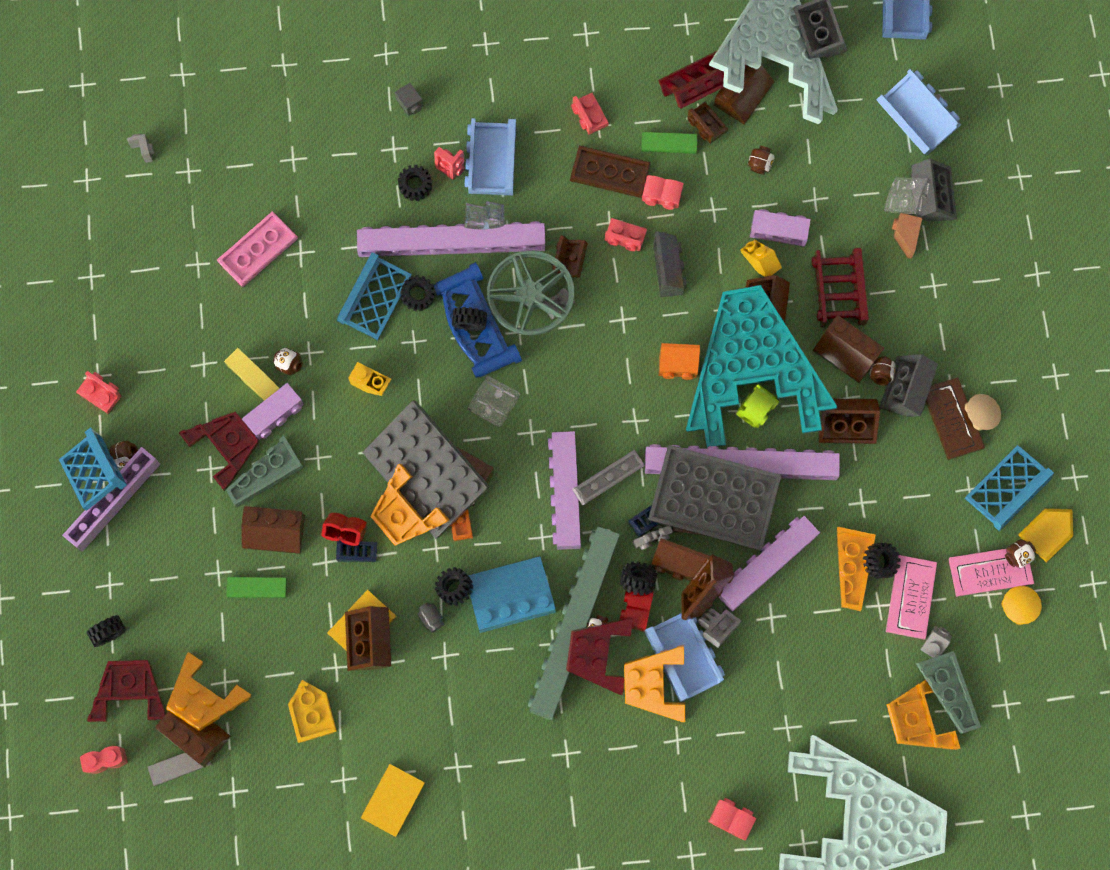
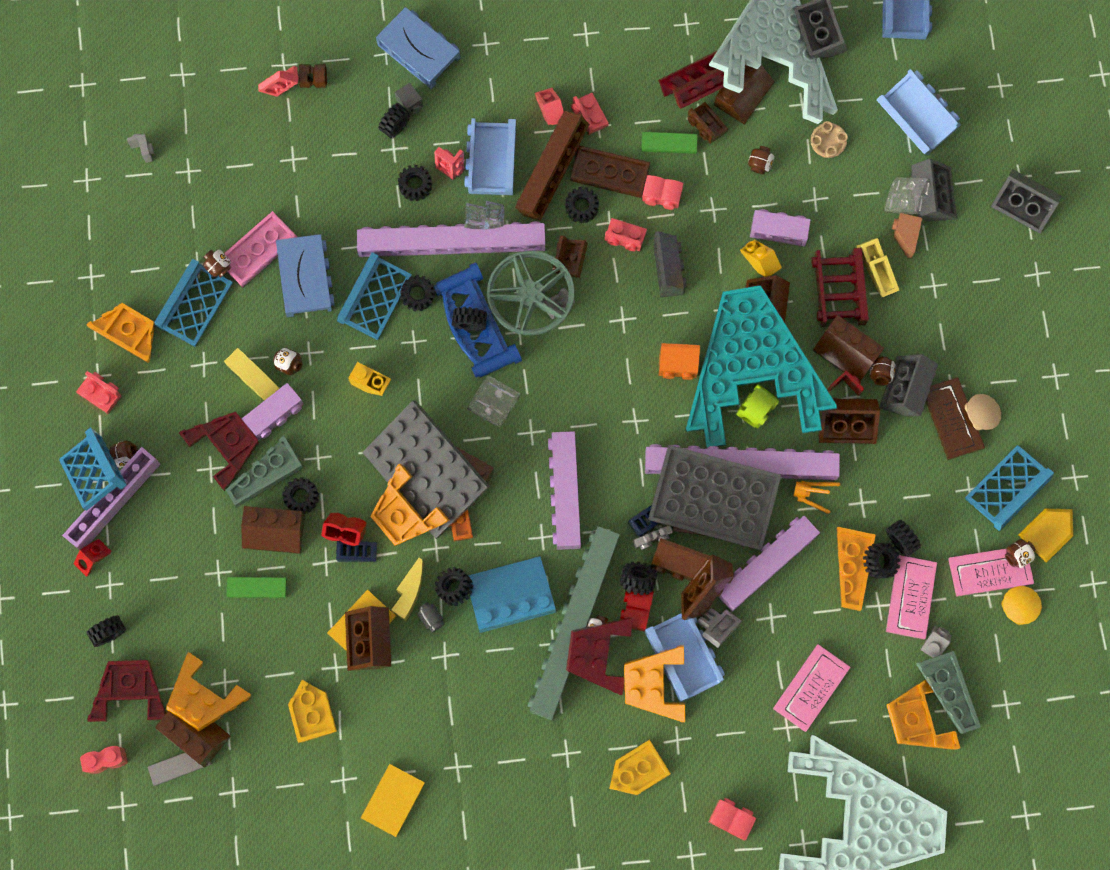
(91, 554): none -> red bracket
(127, 329): none -> light orange wing
(177, 298): none -> dark azure fence
(217, 263): none -> reddish brown head
(280, 82): none -> coral bracket
(298, 484): none -> black tyre
(304, 274): none -> medium blue panel
(319, 75): none -> reddish brown wheel
(394, 120): none -> black tyre
(409, 590): none -> light yellow slope
(417, 46): none -> medium blue panel
(550, 105): none -> coral slope
(552, 165): none -> reddish brown brick
(579, 215): none -> black tyre
(608, 477): light grey tile -> none
(638, 770): none -> yellow tile
(804, 488): none -> light orange plant
(811, 688): none -> bright pink tile
(828, 140): none -> tan dish
(851, 380): none -> red bracket
(878, 267): none -> light yellow slope
(903, 538): none -> black tyre
(1026, 201): none -> dark grey slope

